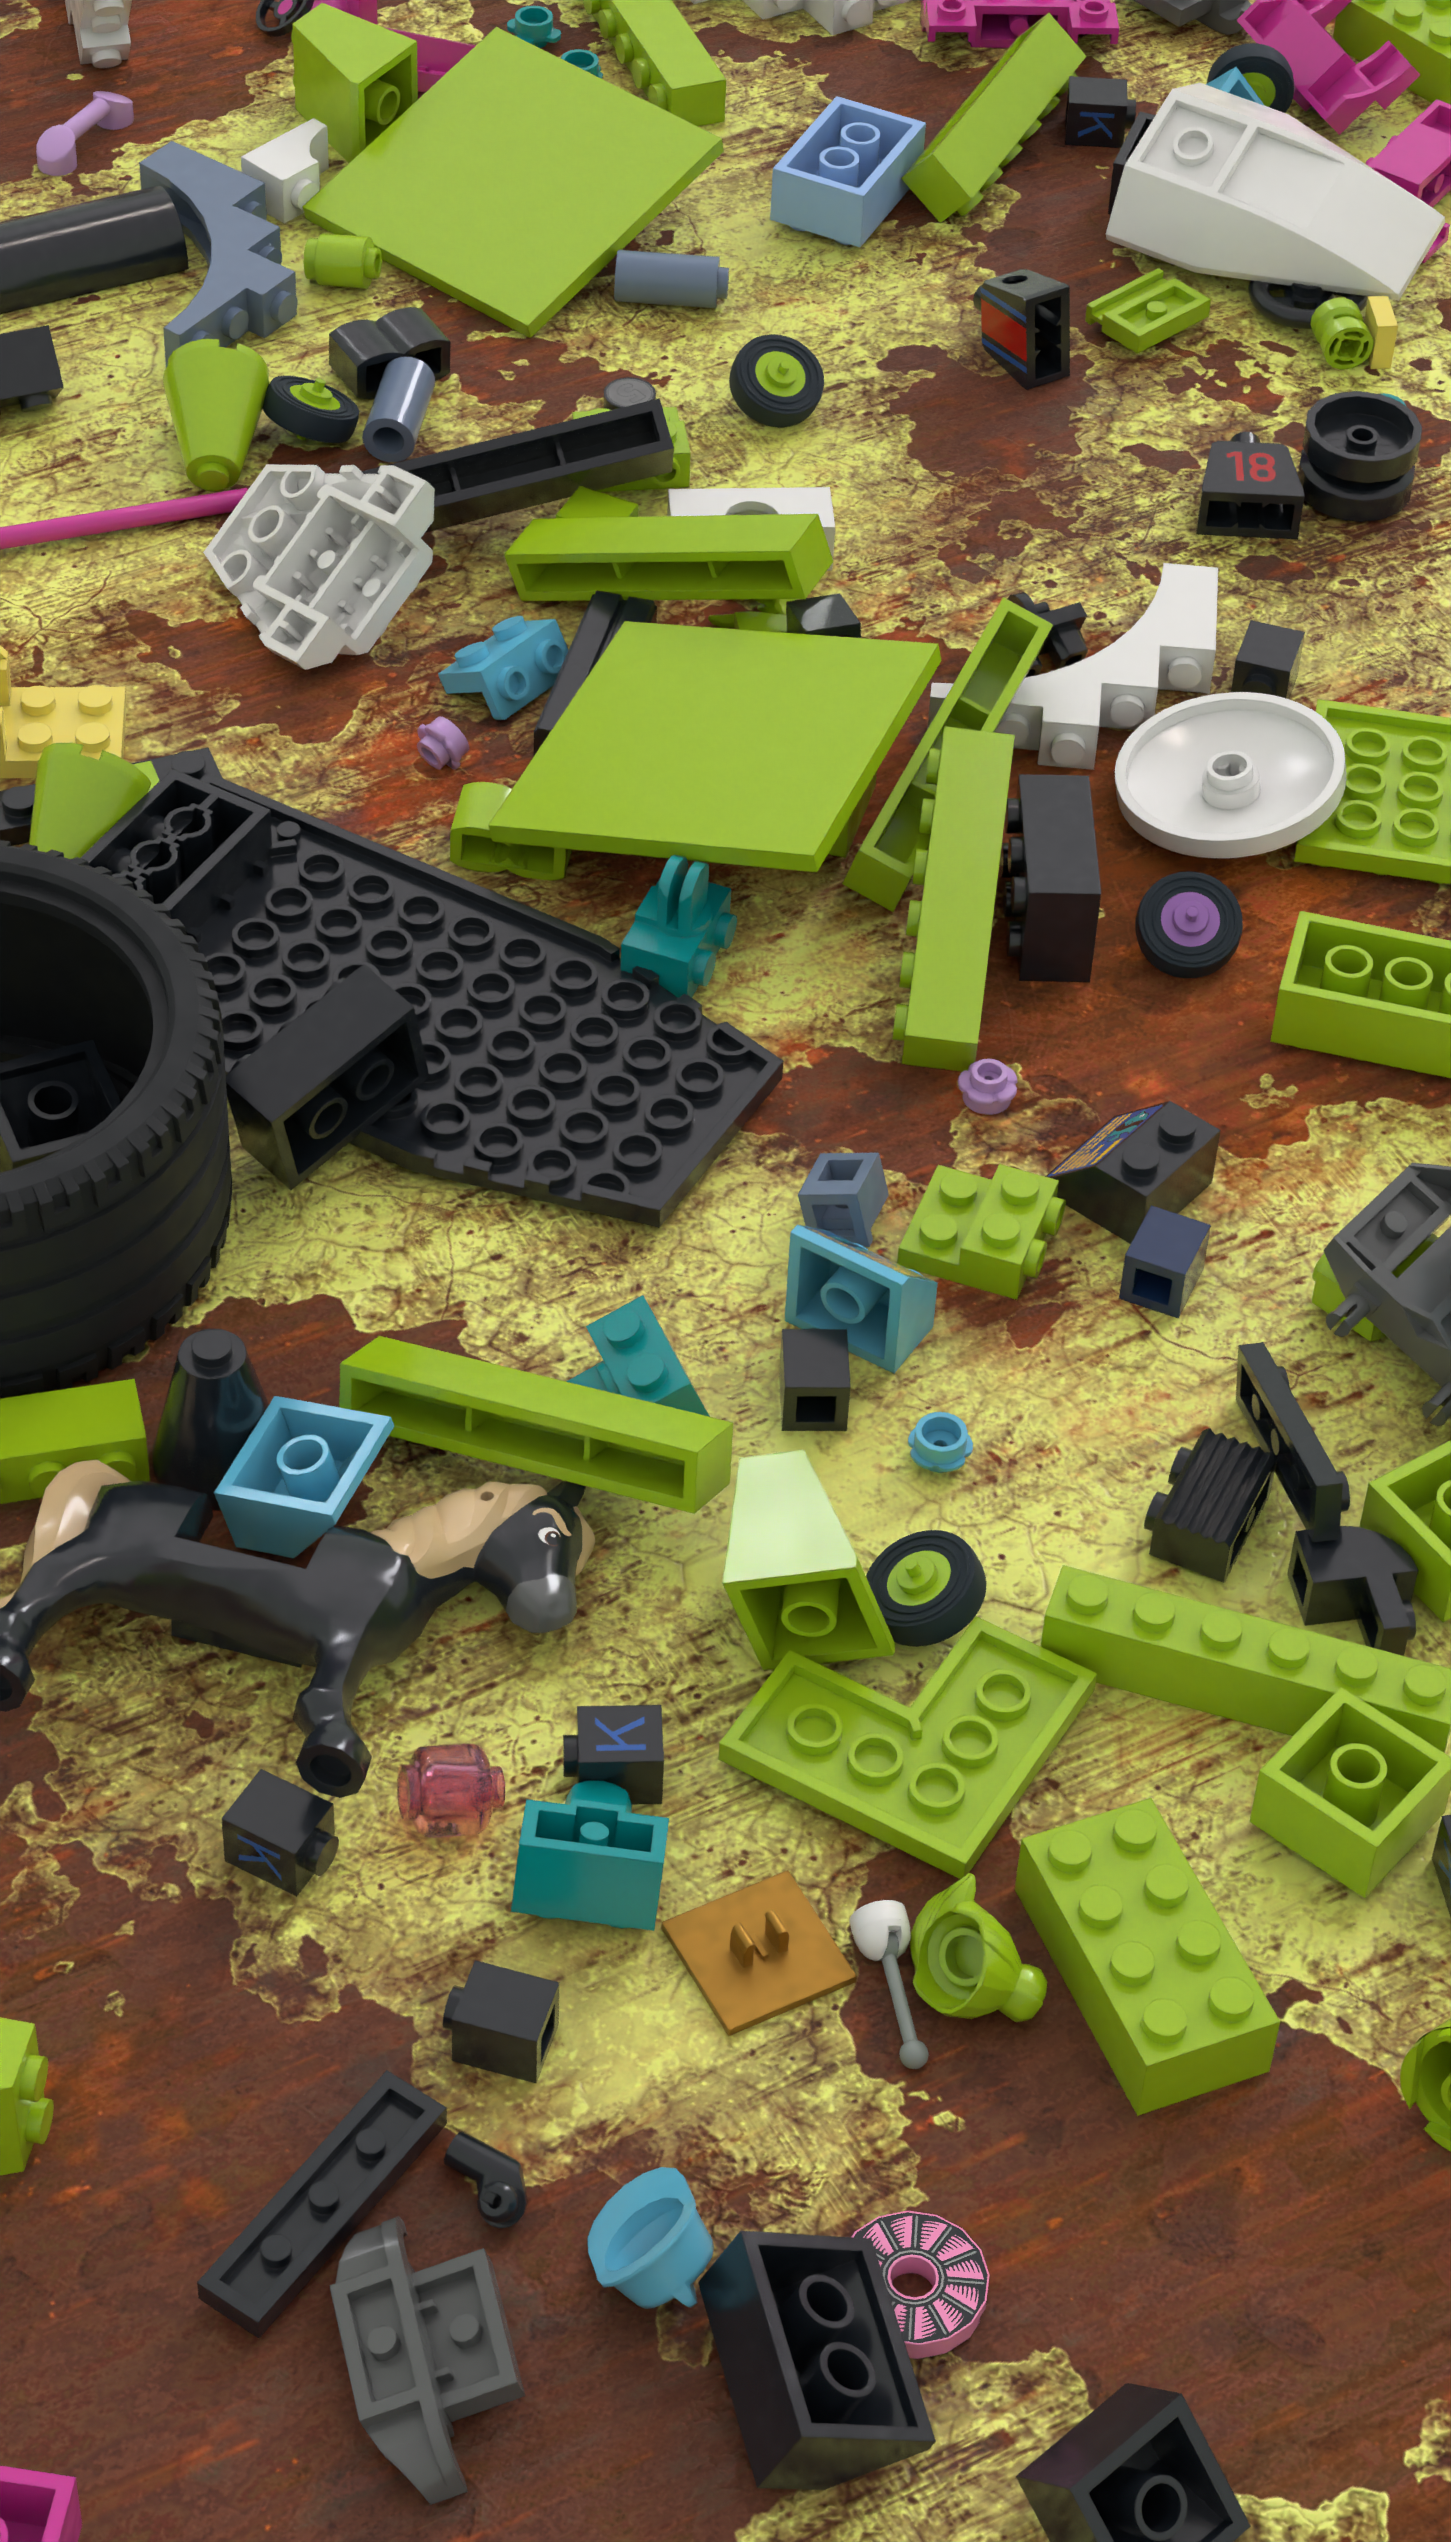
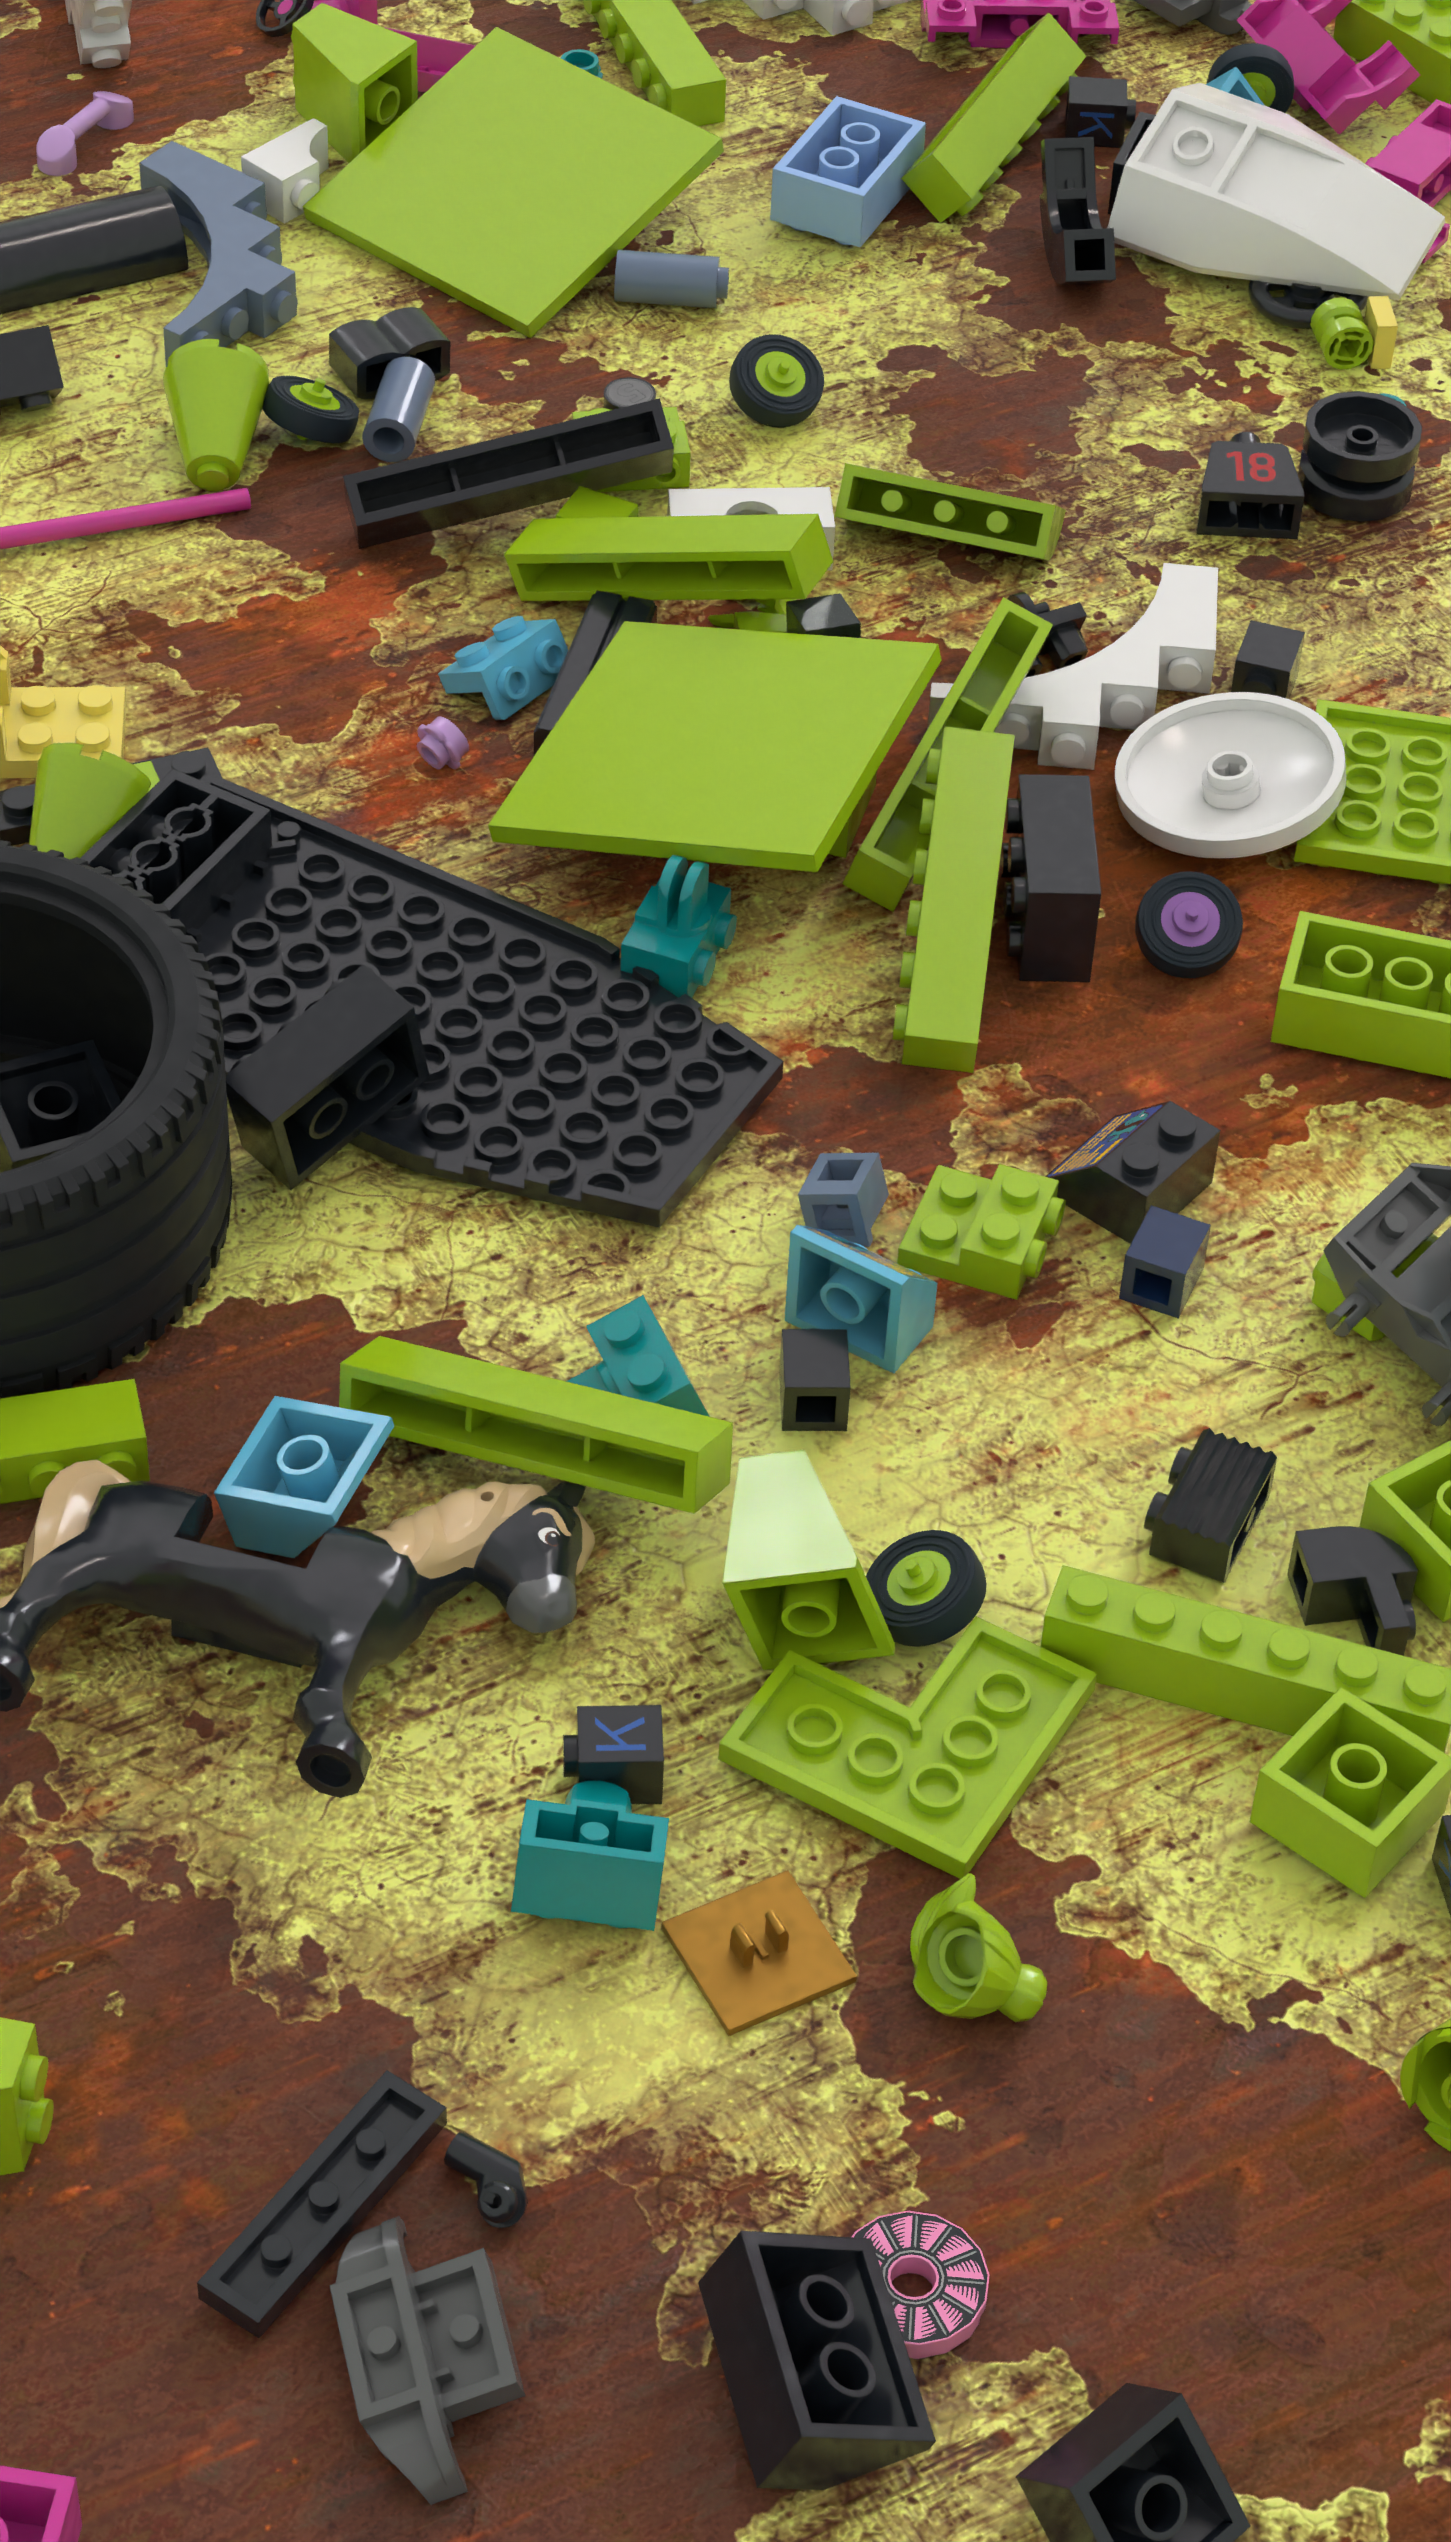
(207, 1412): black cone -> none
(280, 1833): black brick -> none
(324, 556): white wedge -> none
(342, 260): lime brick -> none
(449, 1790): clear pink head -> none
(473, 846): lime brick -> none
(503, 2021): black brick -> none
(534, 26): teal plate -> none
(651, 2240): medium azure piece -> none
(883, 1935): hinge -> none
(940, 1442): medium azure plate -> none
(949, 512): none -> lime brick
(988, 1086): lavender plate -> none
(1026, 325): black torso -> none
(1071, 227): none -> black arch
(1146, 1956): lime brick -> none
(1148, 310): lime plate -> none
(1281, 1427): plate -> none

